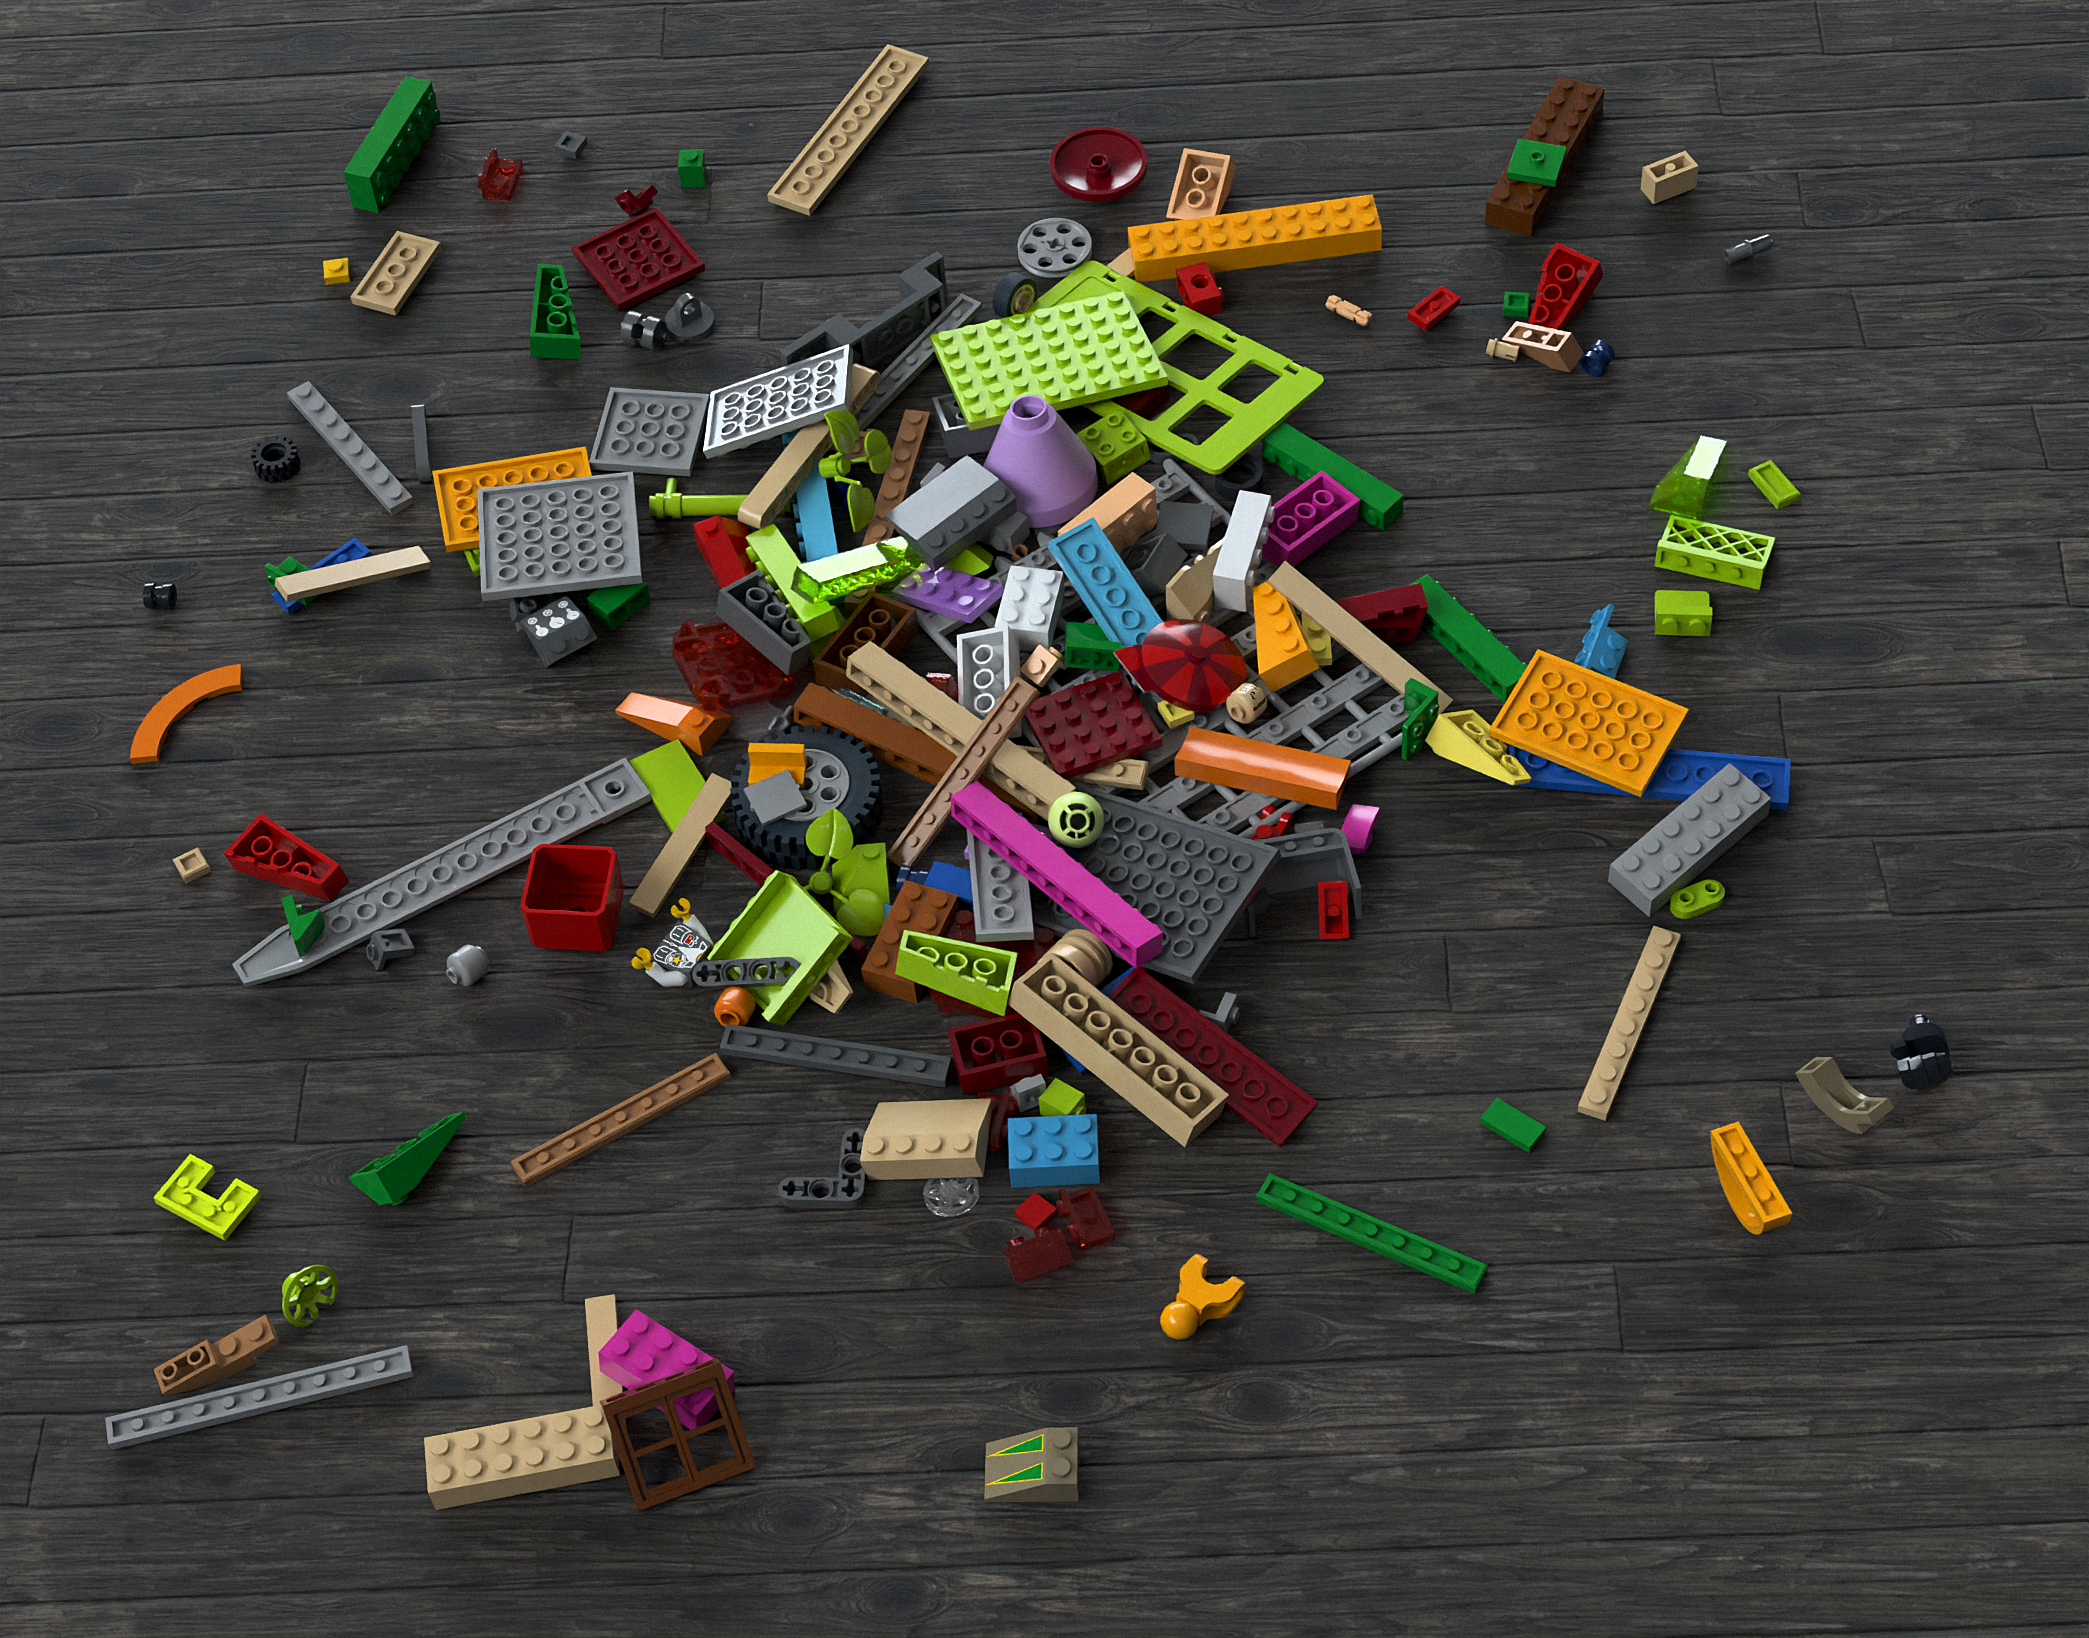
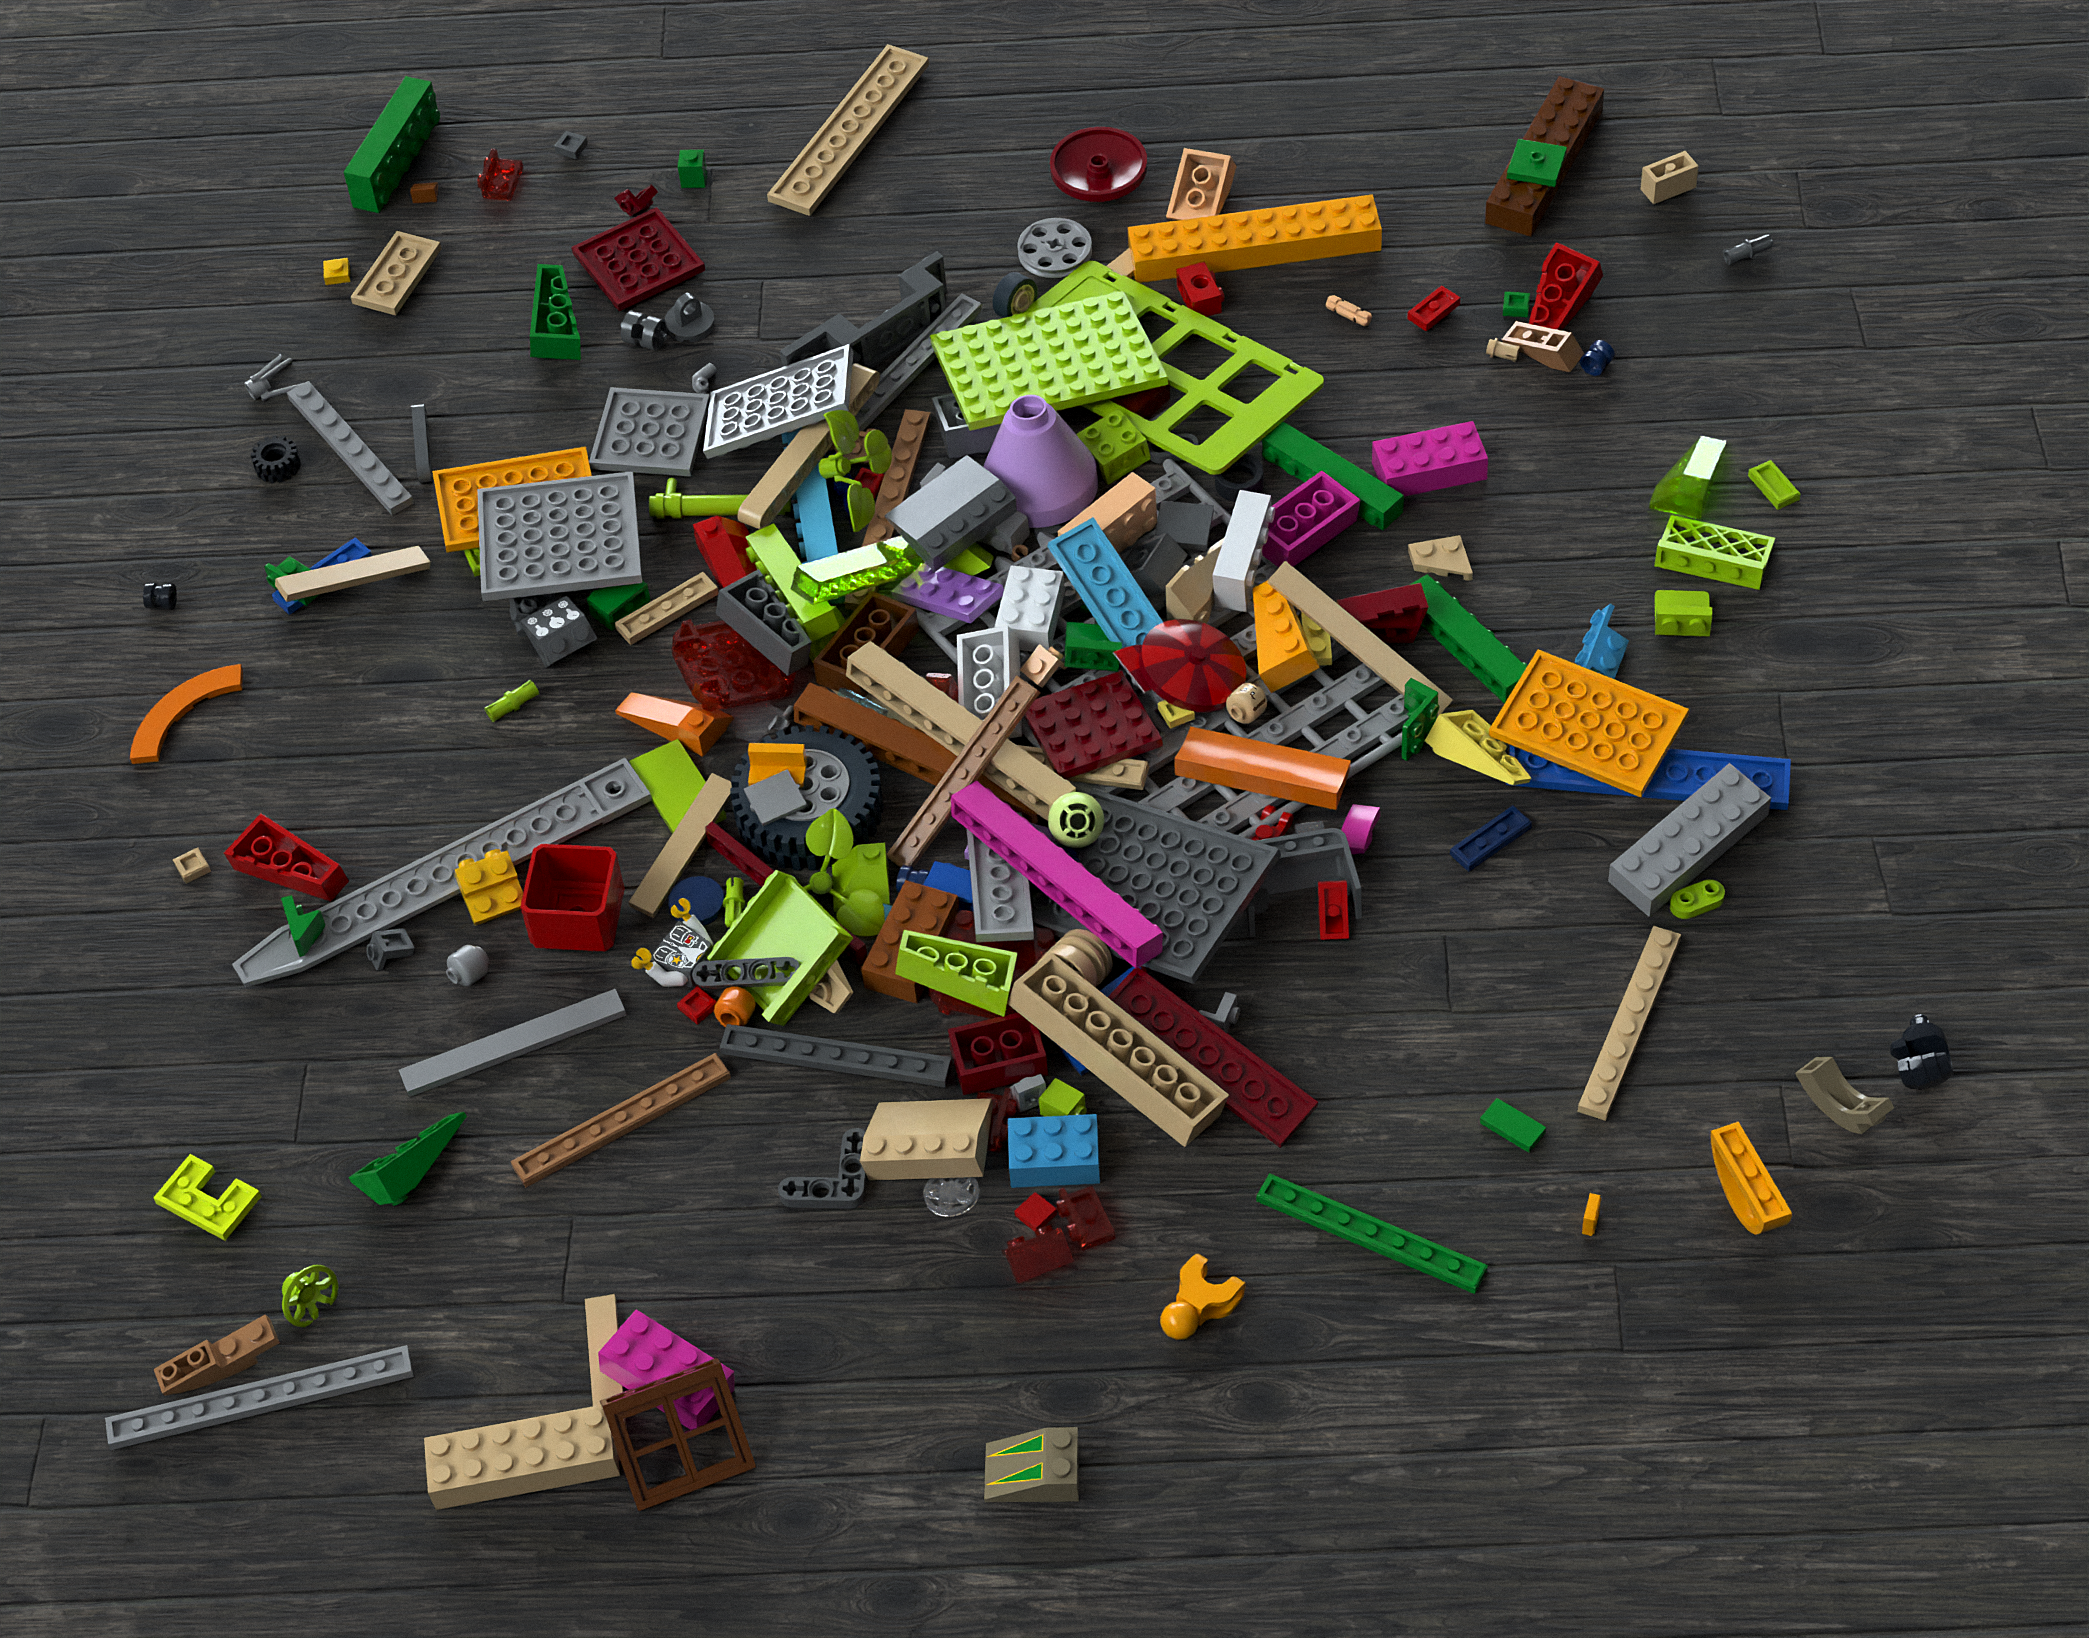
(259, 385): none -> light grey plant
(424, 192): none -> dark orange slope
(489, 886): none -> yellow plate
(511, 700): none -> lime pin
(512, 1042): none -> light grey tile
(666, 608): none -> tan plate
(697, 1005): none -> red tile
(700, 379): none -> light grey arm
(703, 895): none -> dark blue tile
(734, 900): none -> lime axle
(870, 480): none -> red tile
(1431, 459): none -> dark pink brick
(1441, 557): none -> tan wing
(1490, 838): none -> dark blue tile
(1591, 1214): none -> light orange tile

